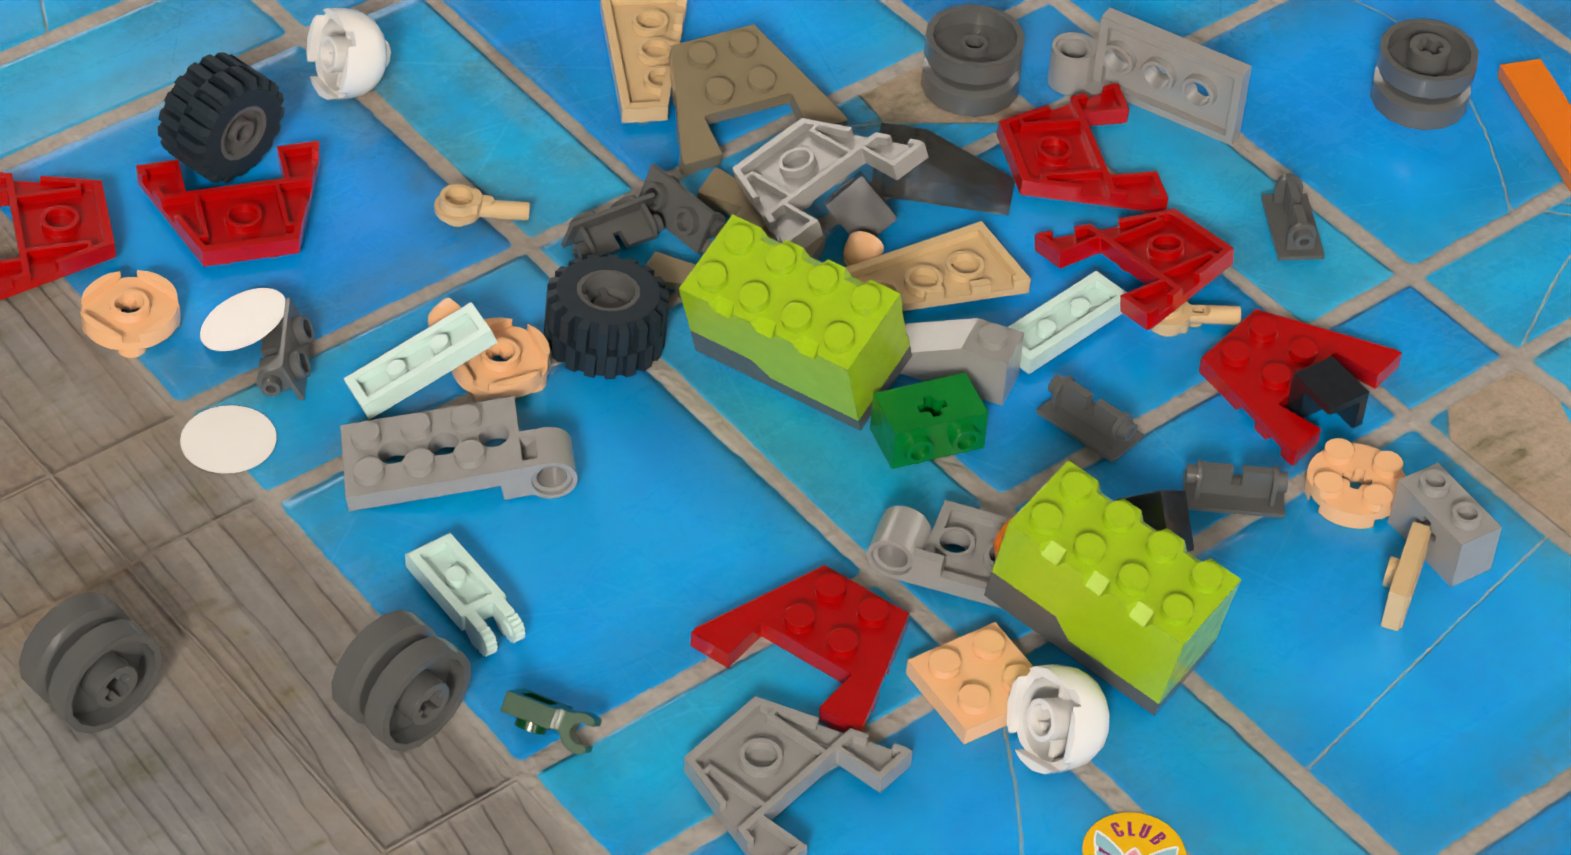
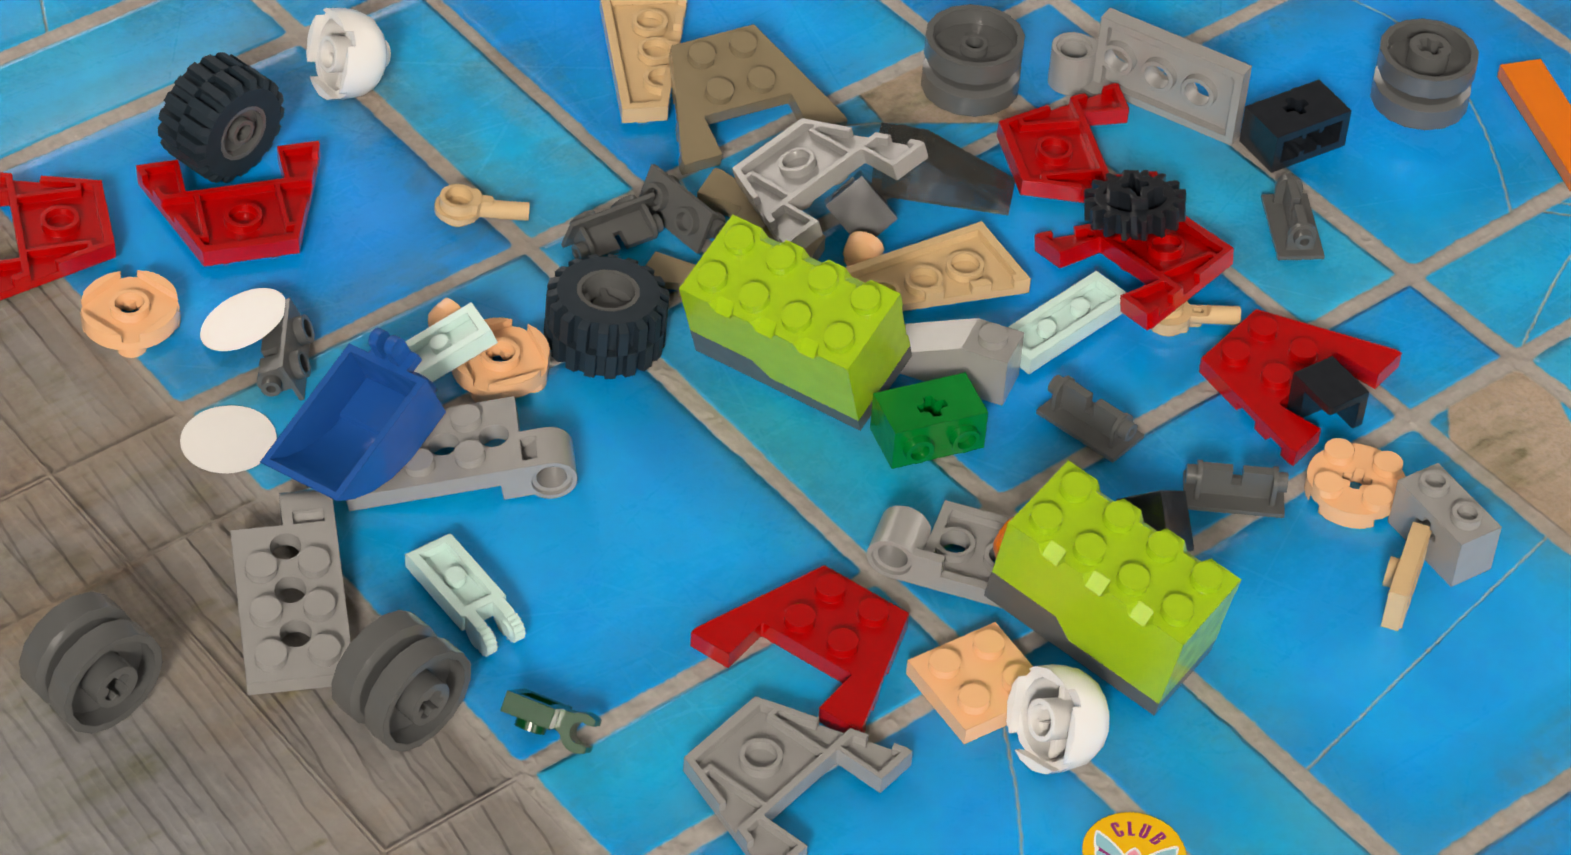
(321, 614): none -> light grey hinge
(359, 421): none -> blue piece
(1135, 205): none -> black gear
(1295, 125): none -> black brick

